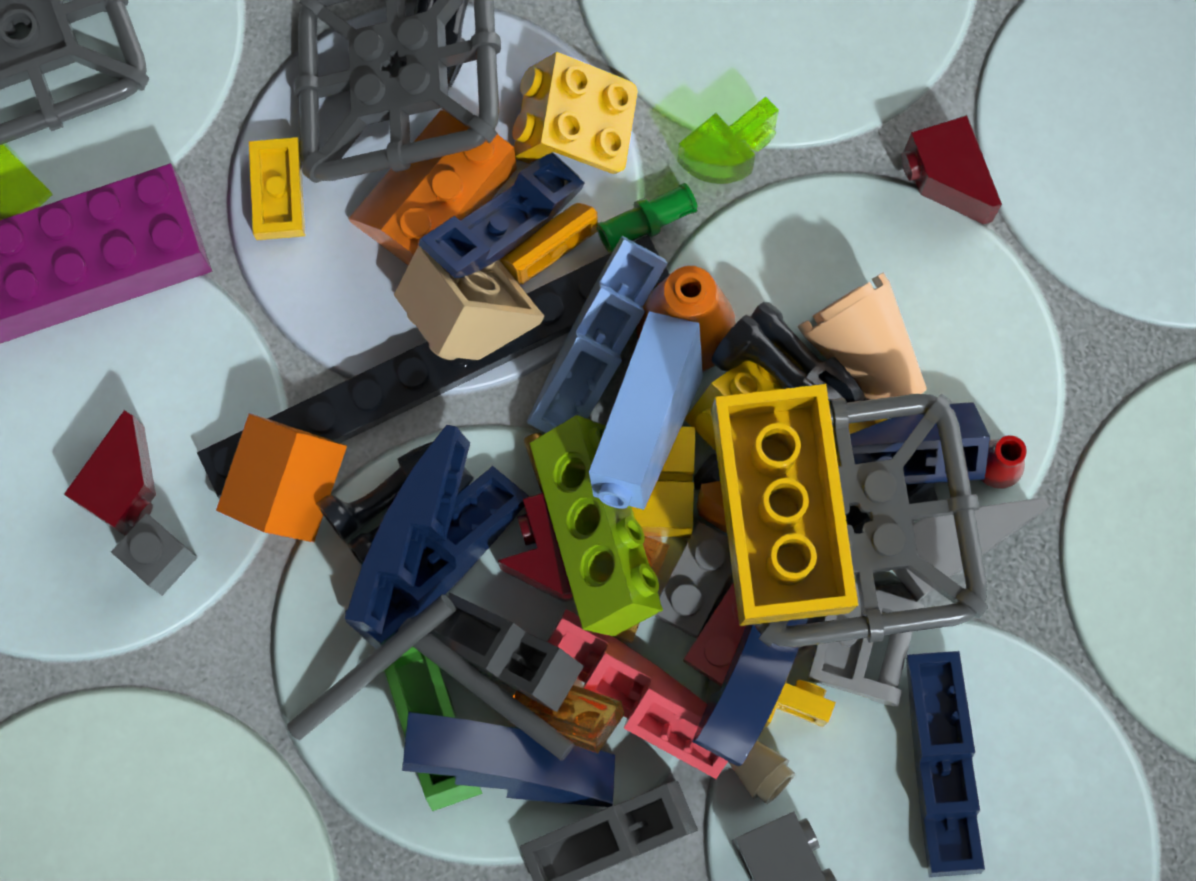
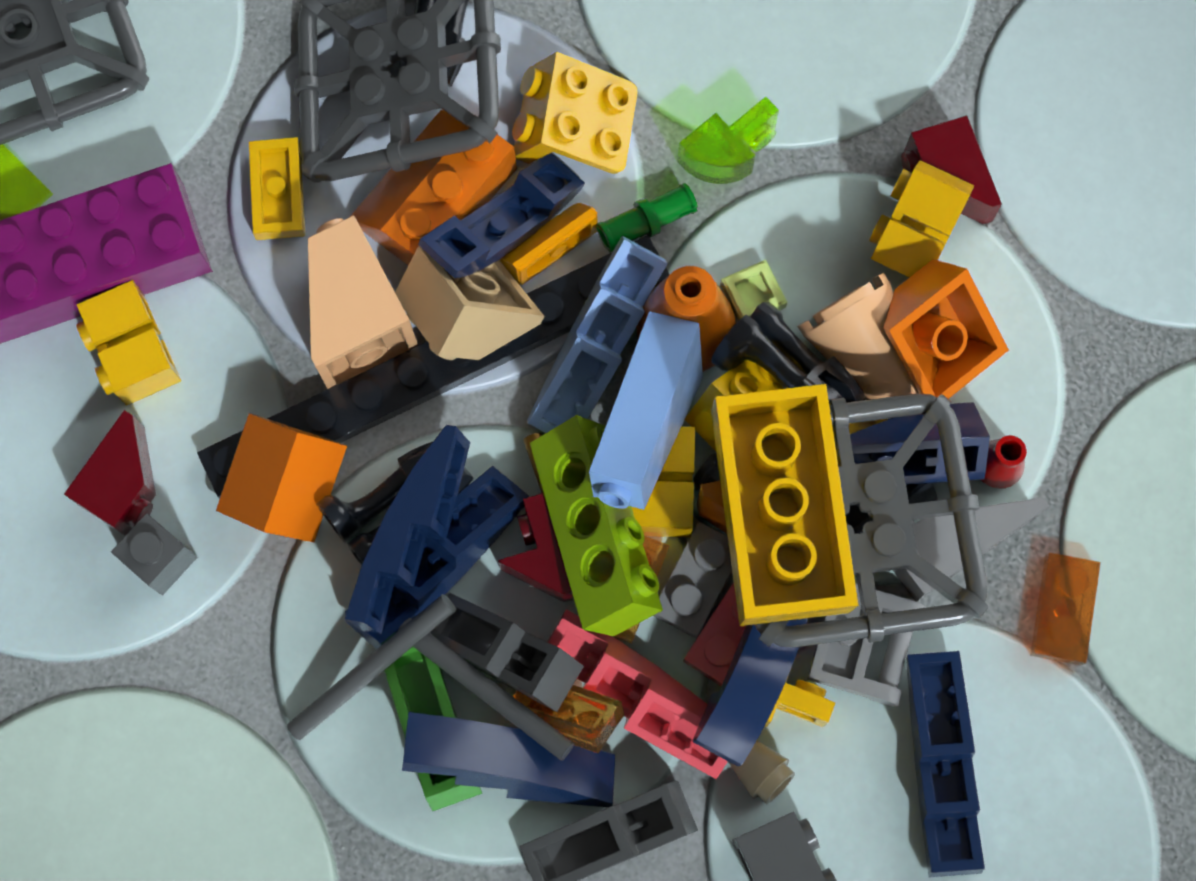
(127, 344): none -> yellow piece
(351, 304): none -> light nougat slope
(751, 288): none -> yellowish green tile
(921, 220): none -> yellow piece
(942, 329): none -> orange slope
(1065, 609): none -> clear orange plate

